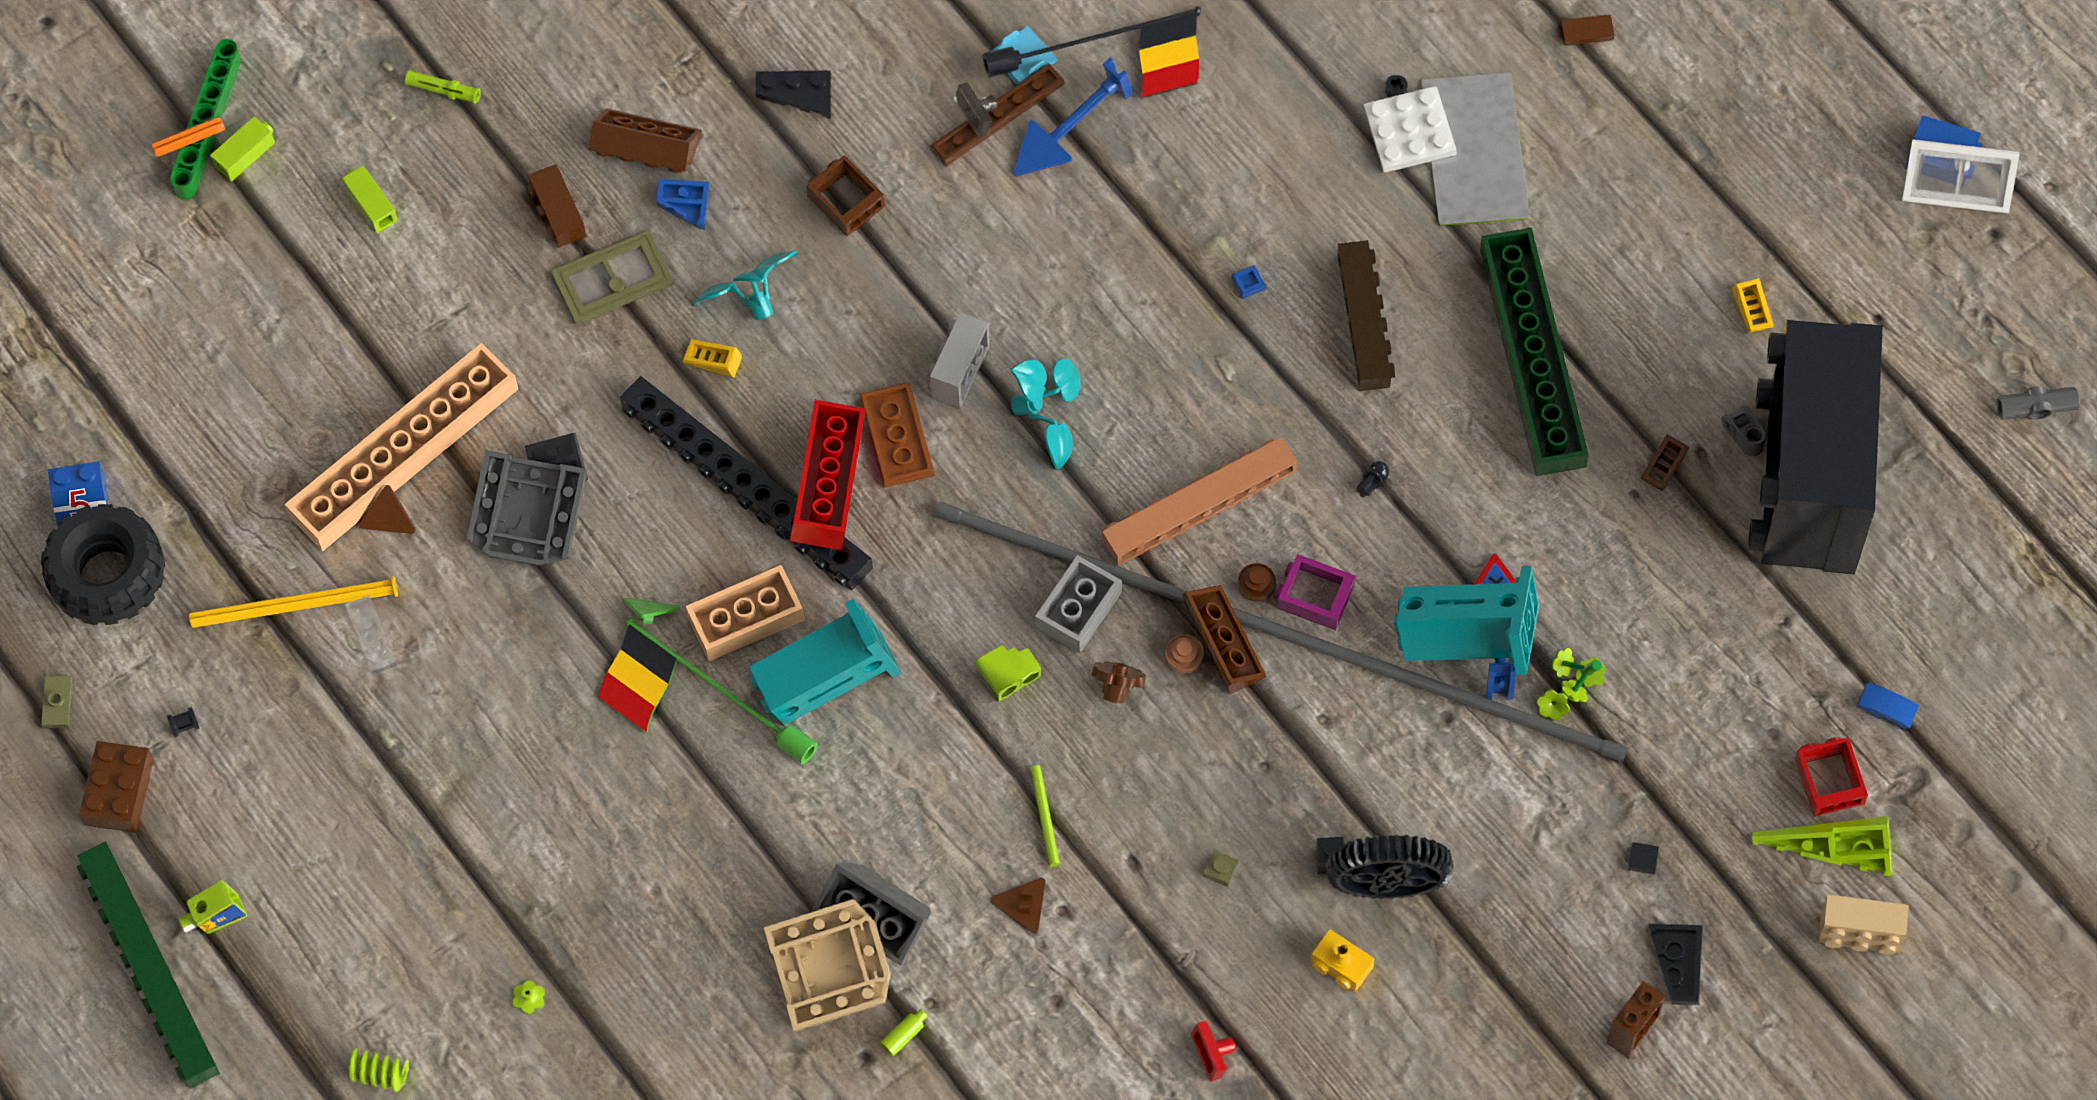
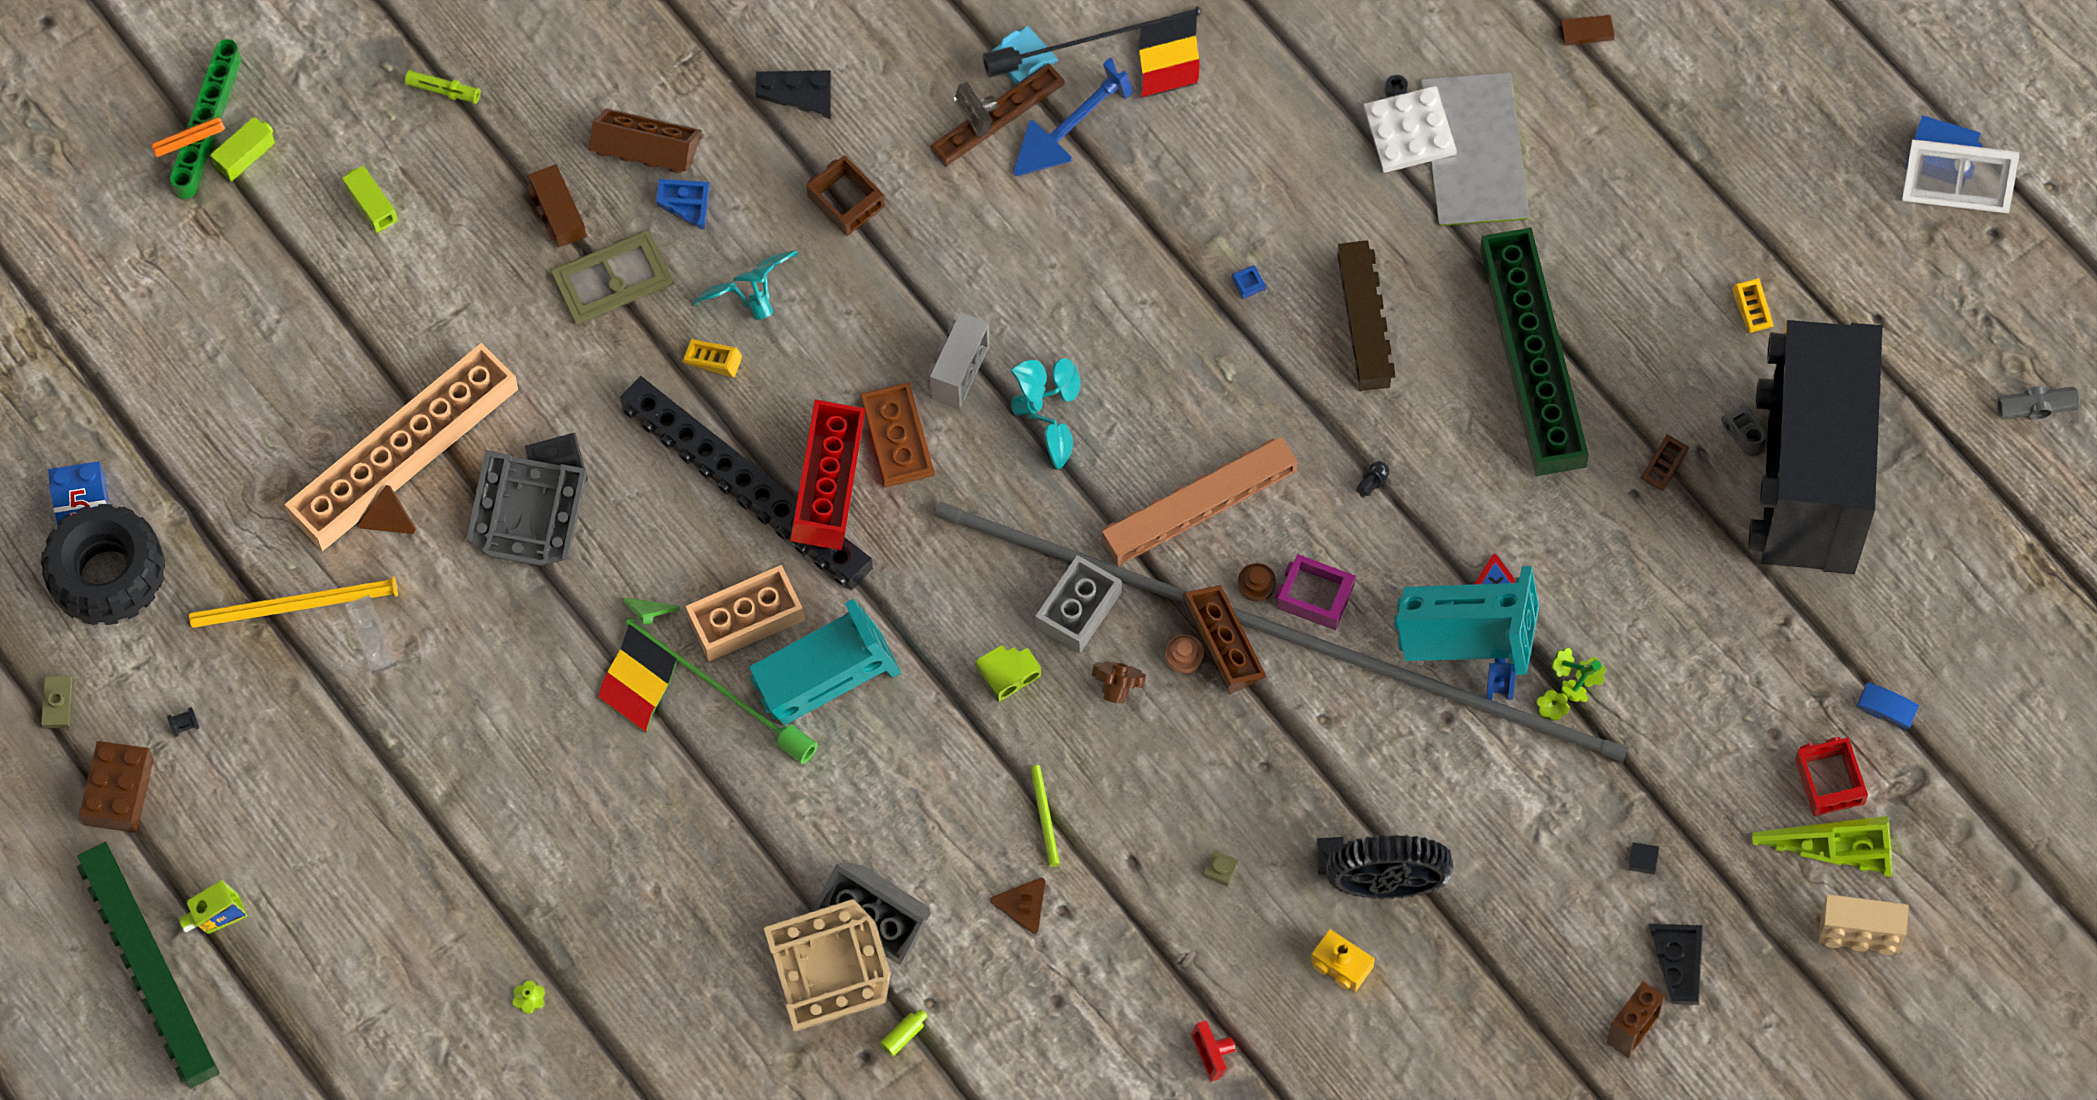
(377, 1071): lime piece -> none

